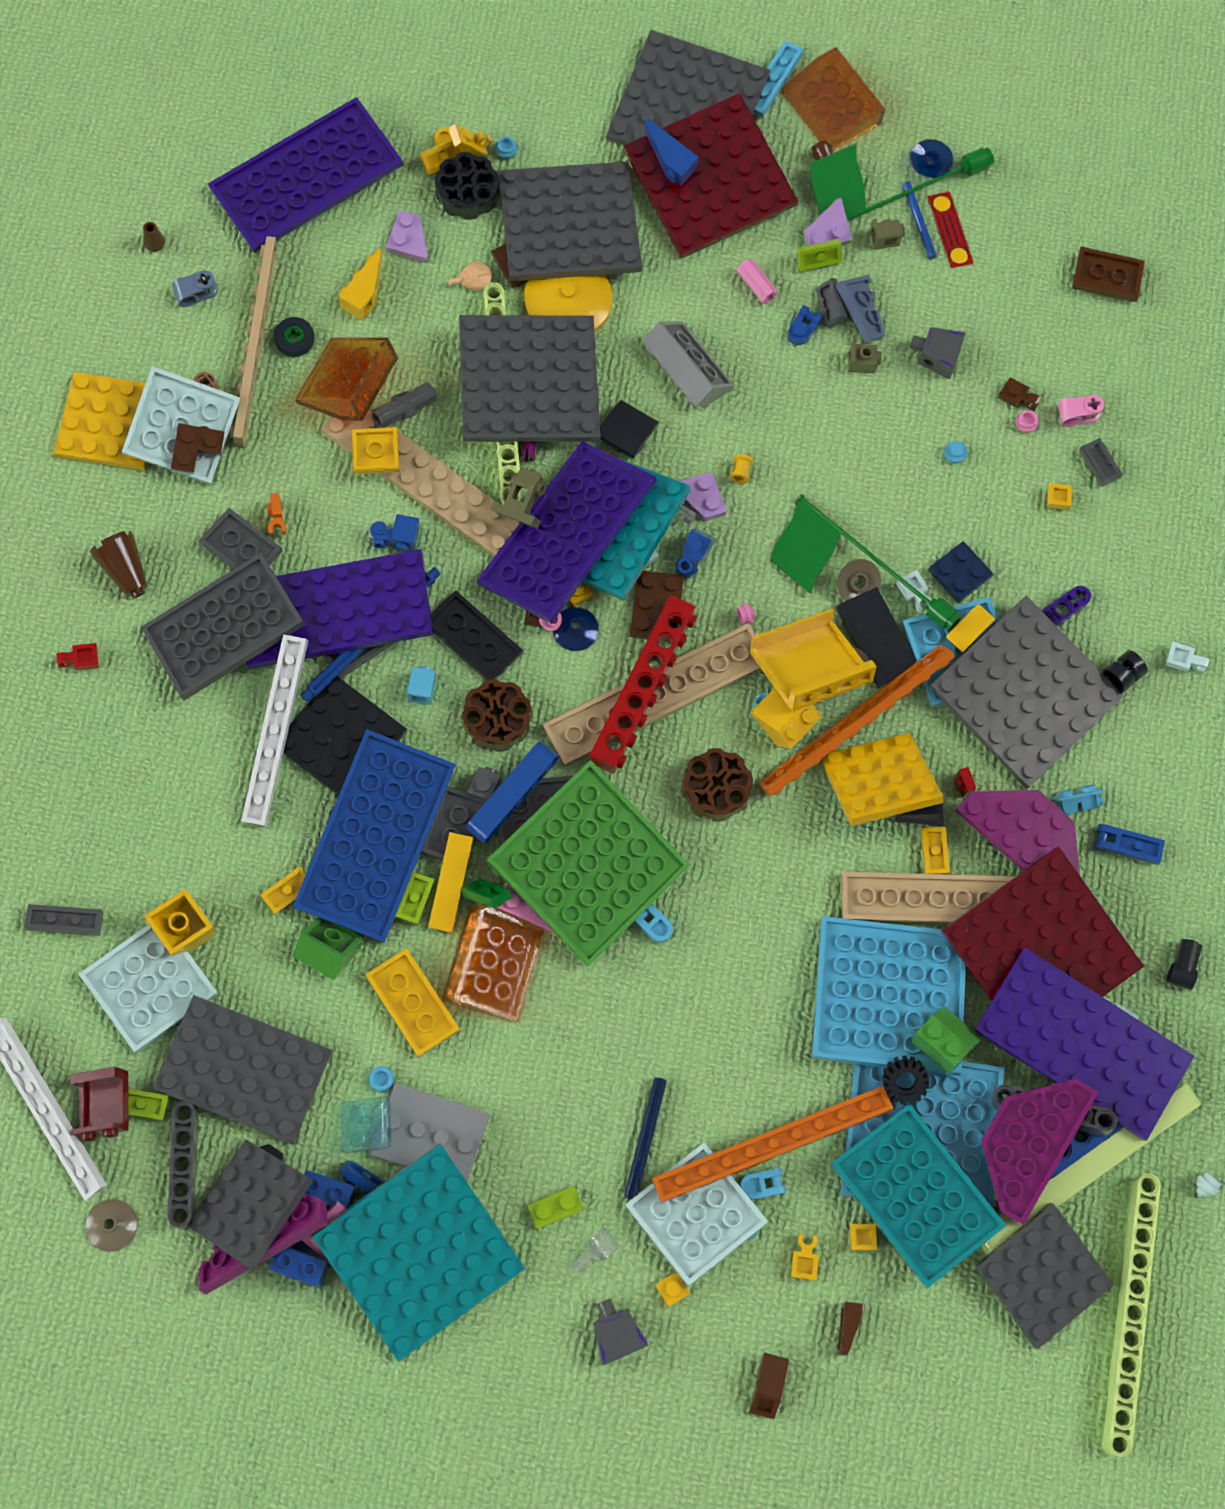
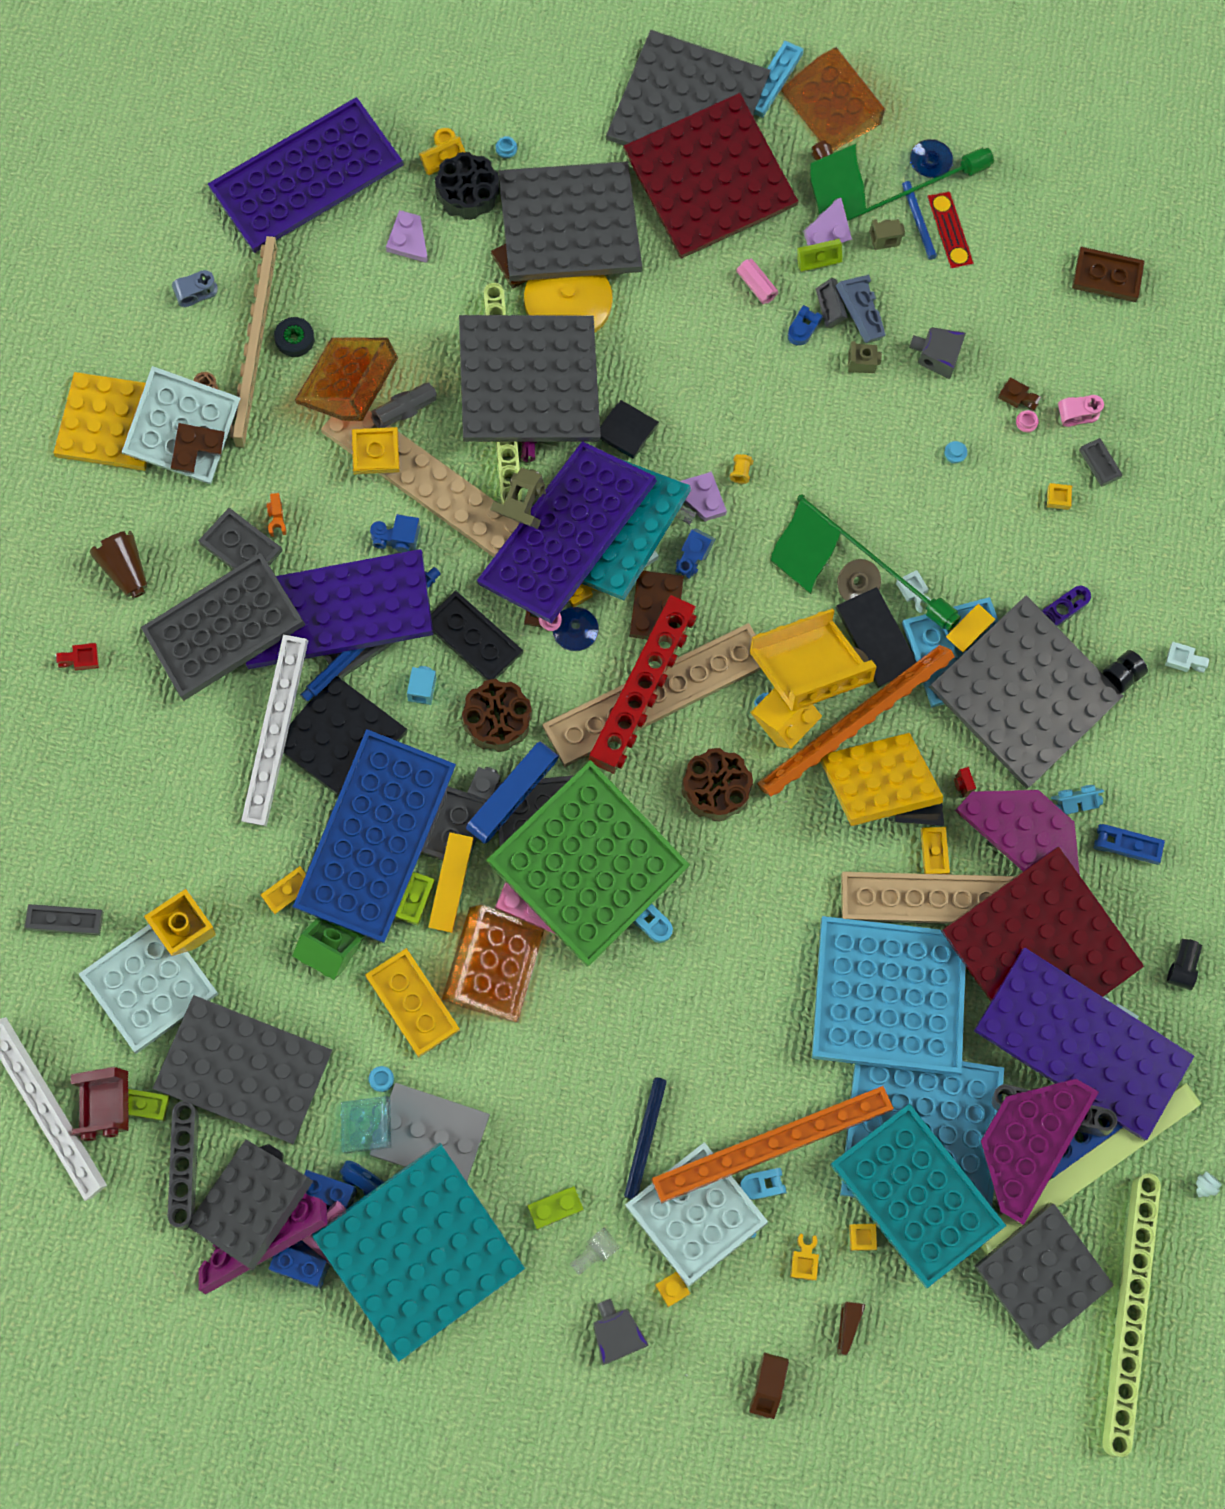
(124, 1225): dark tan dish -> none
(152, 237): reddish brown cone -> none
(361, 292): yellow slope -> none
(470, 142): yellow plate -> none
(473, 276): light nougat piece -> none
(486, 893): green plate -> none
(673, 157): blue slope -> none
(687, 363): light grey slope -> none
(745, 614): bright pink plate -> none
(901, 1066): black tyre -> none
(946, 1039): bright green slope -> none
(960, 572): dark blue plate -> none

